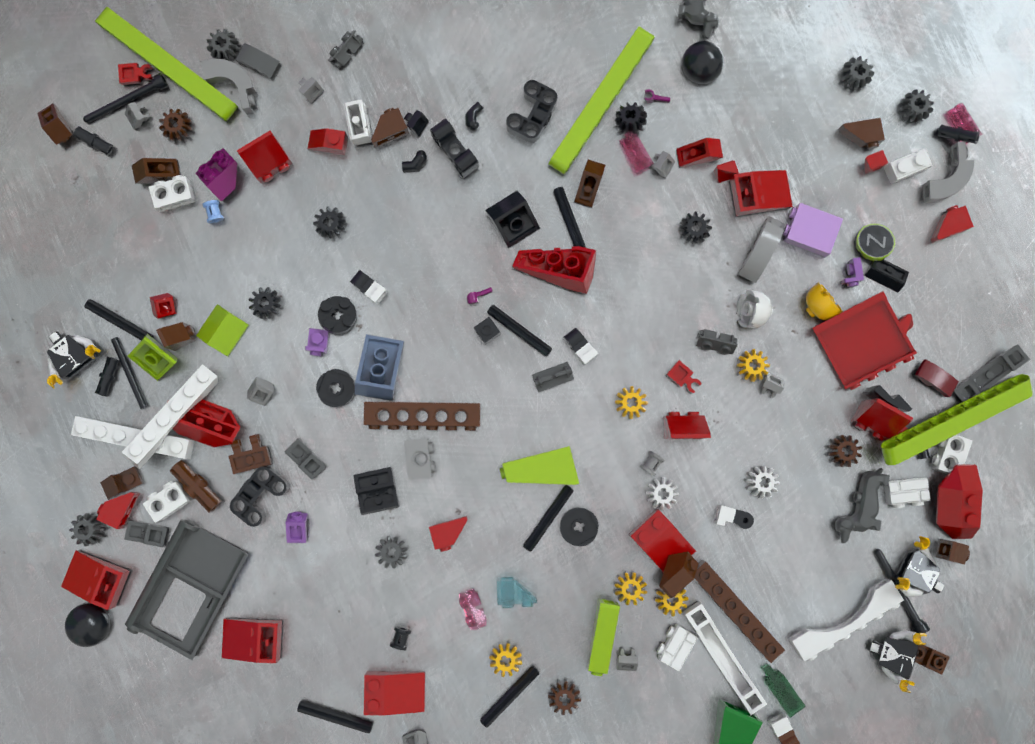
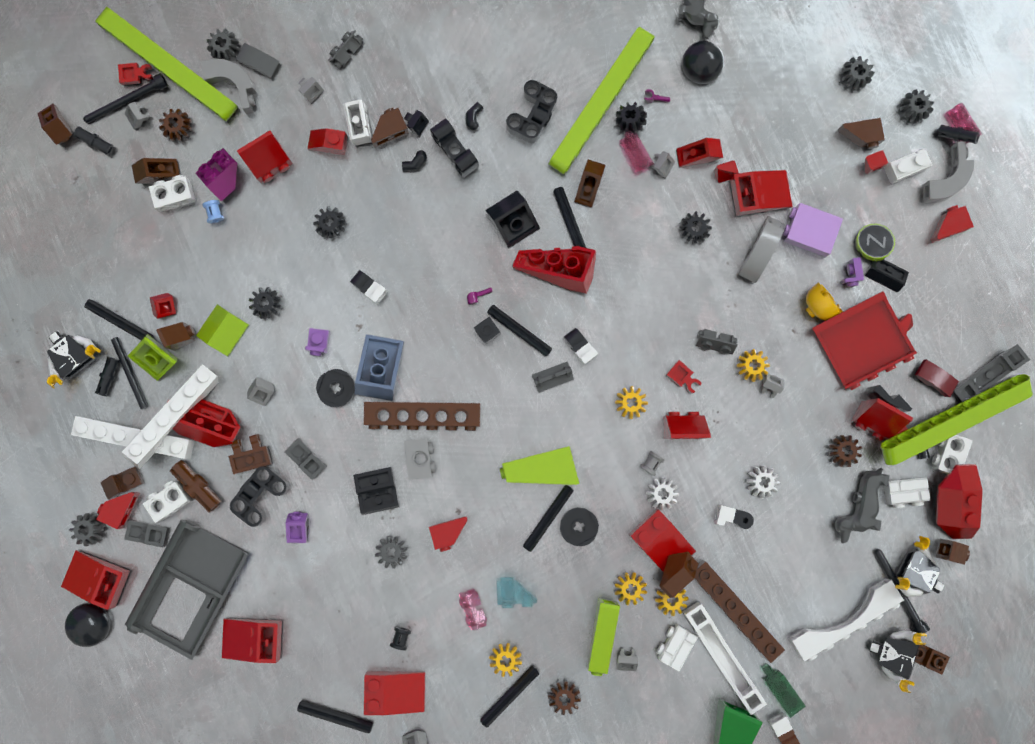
(330, 323): black plate -> none
(753, 309): white cylinder -> none

